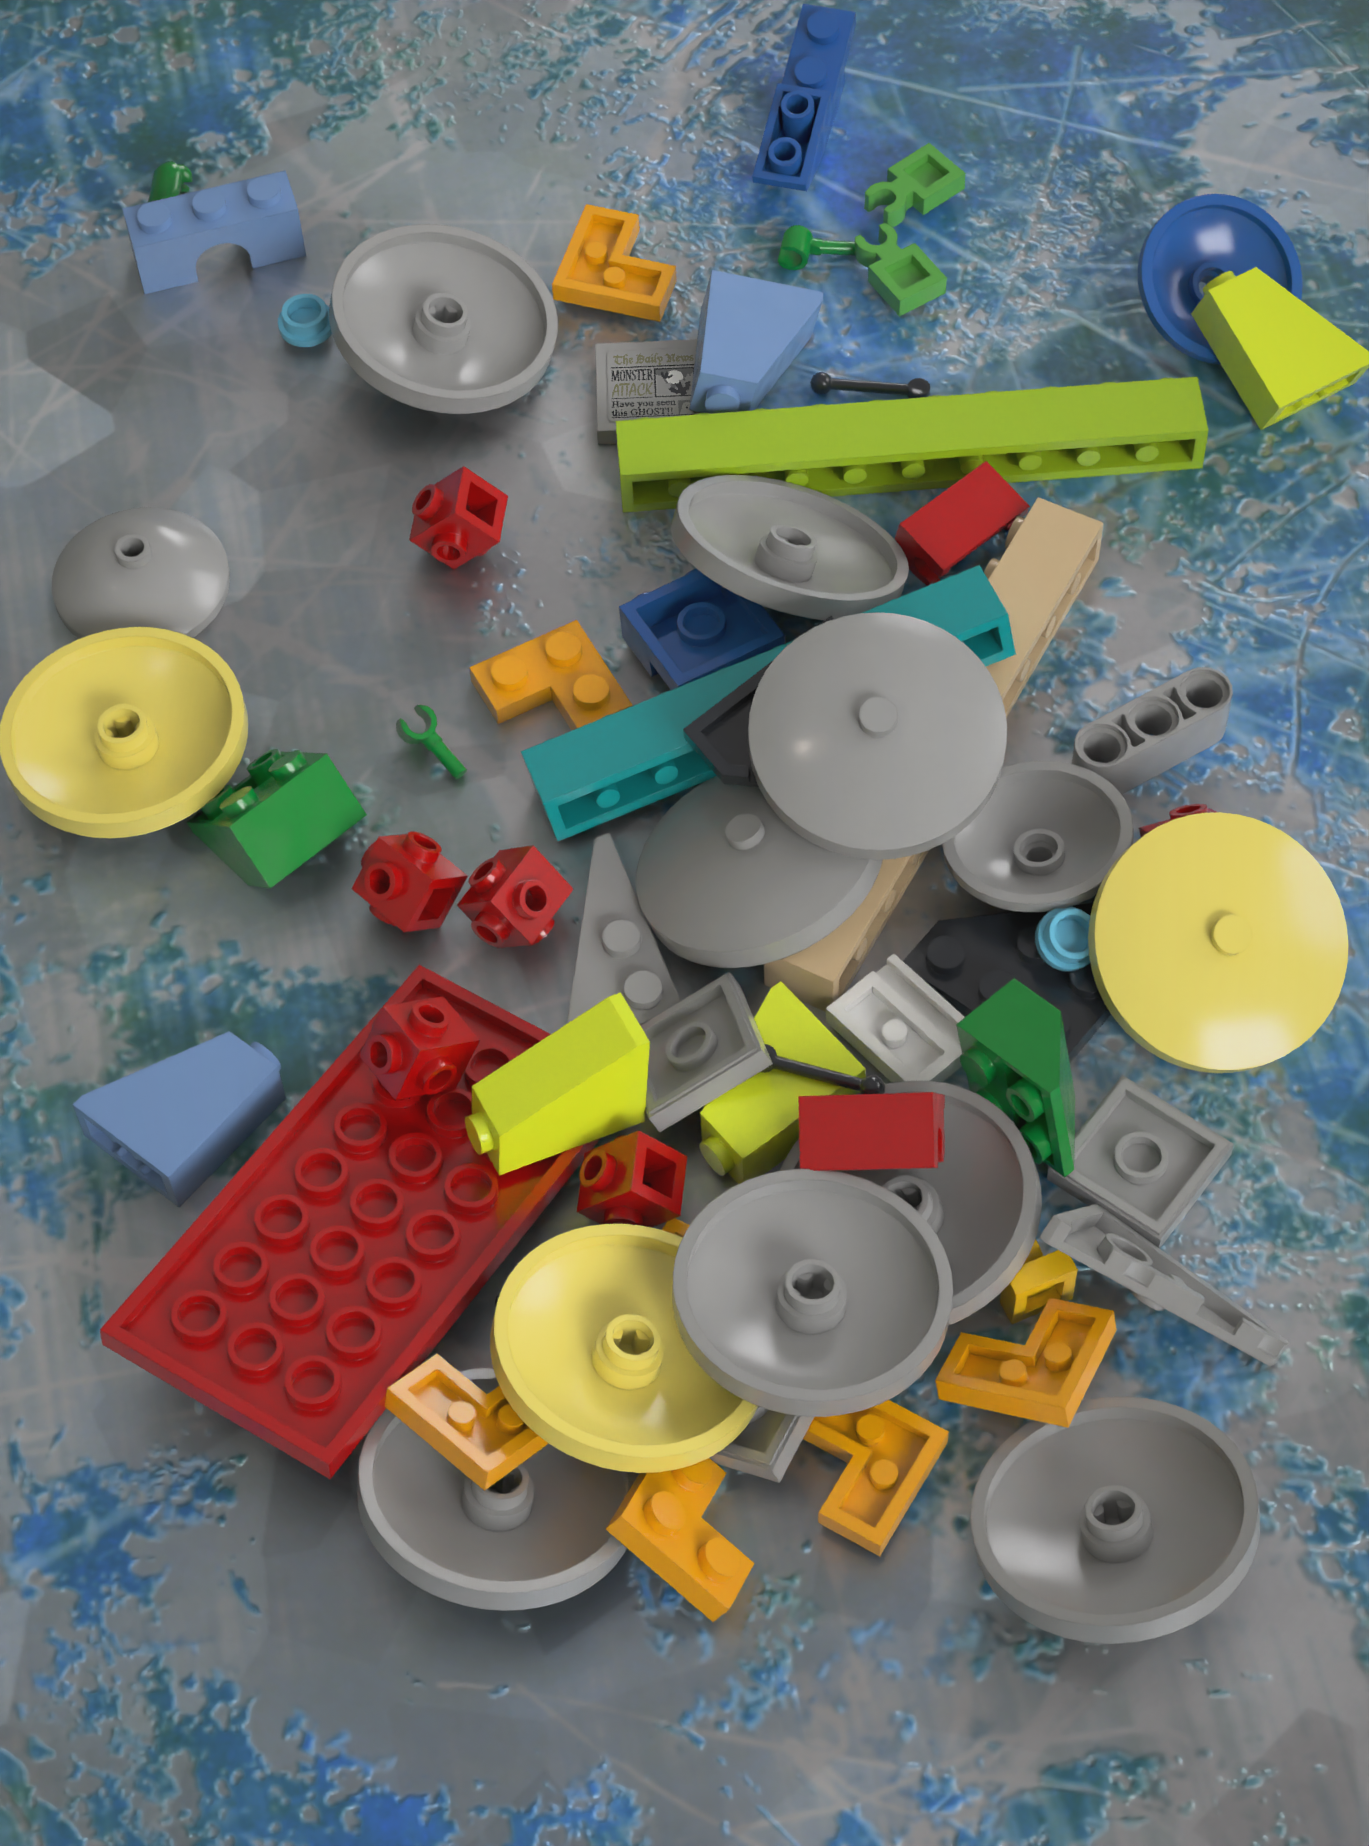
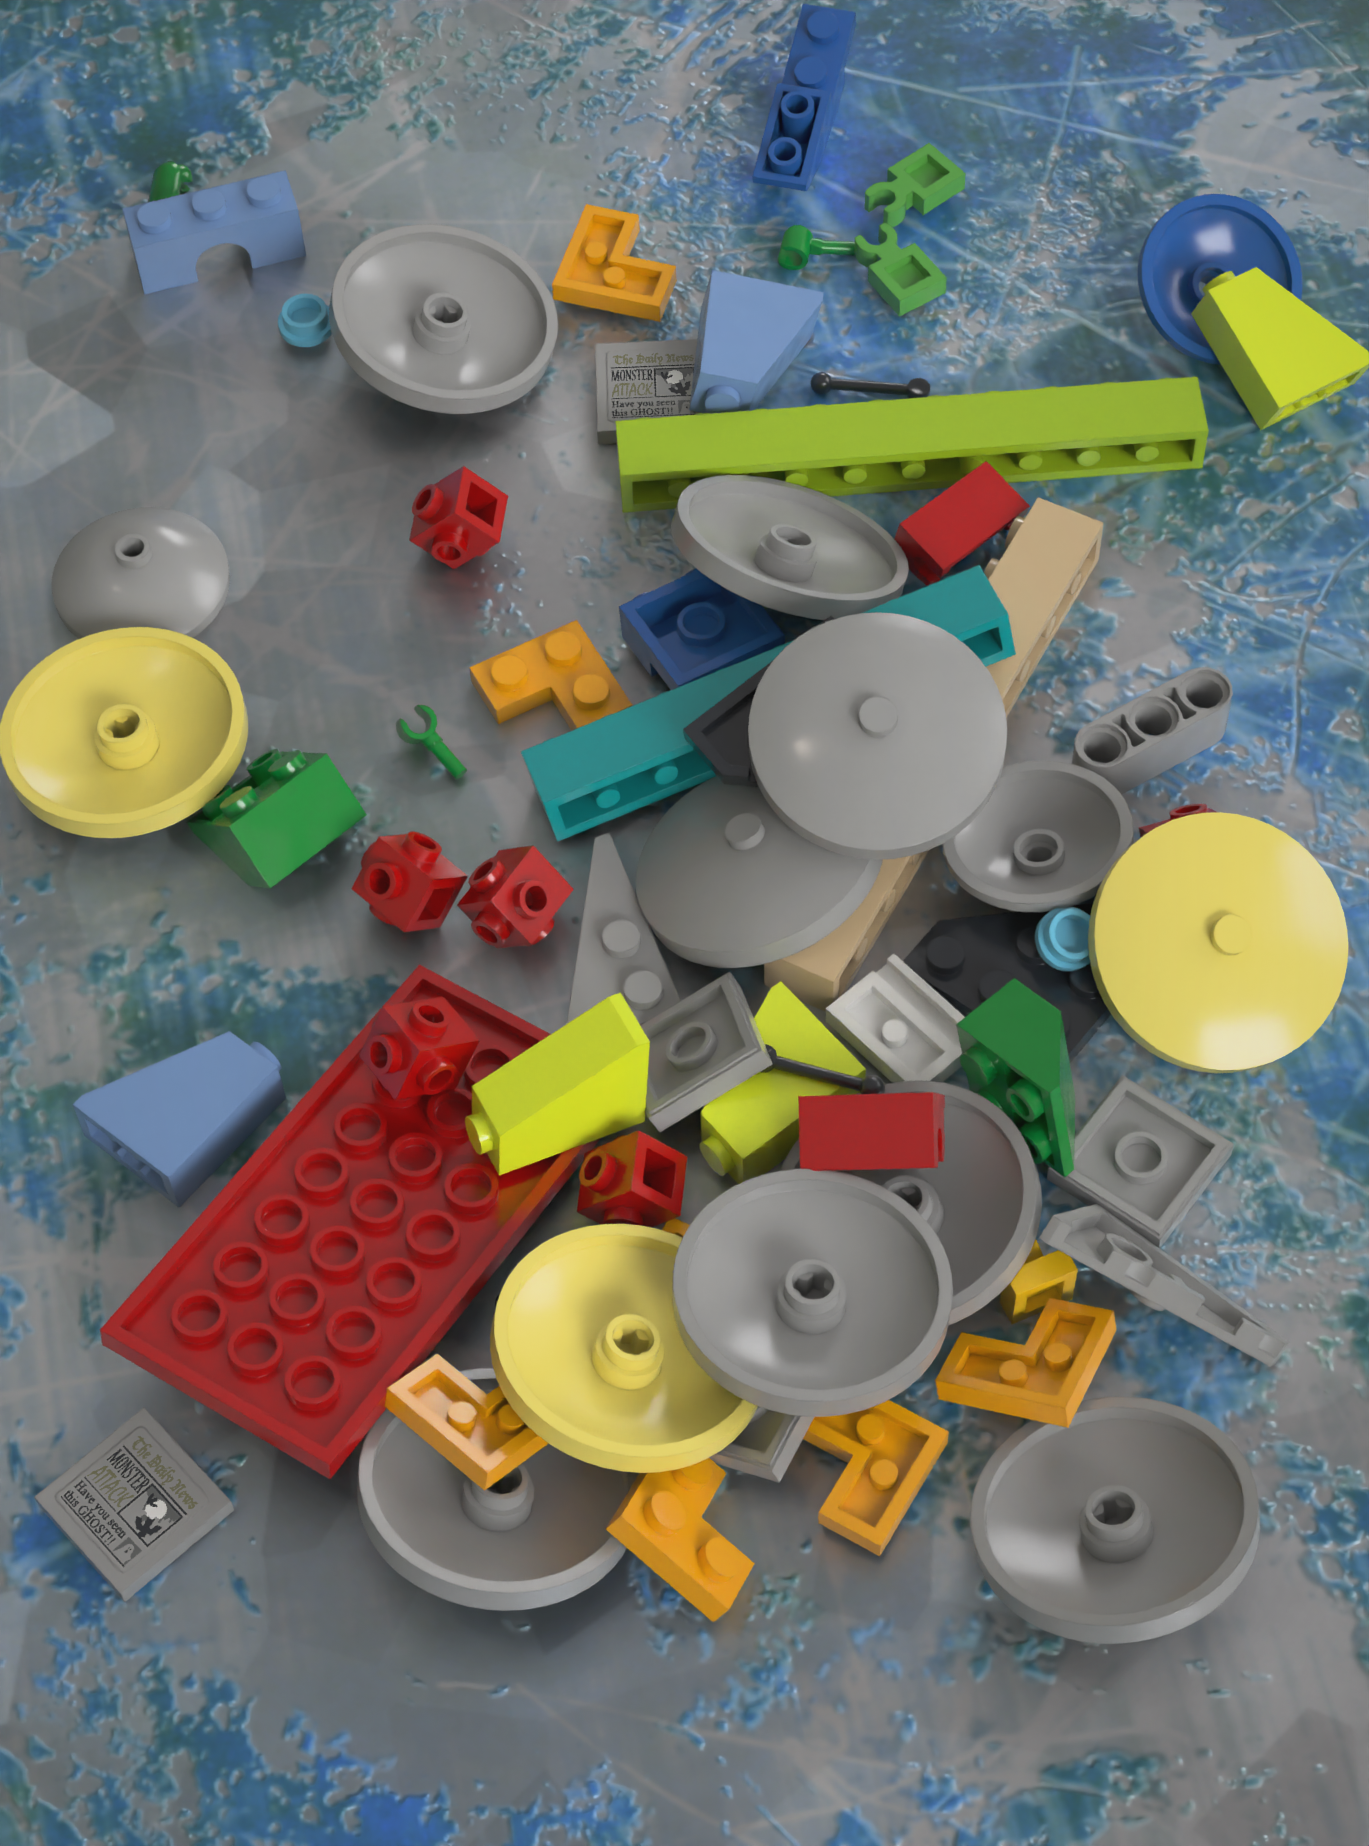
(134, 1504): none -> light grey tile

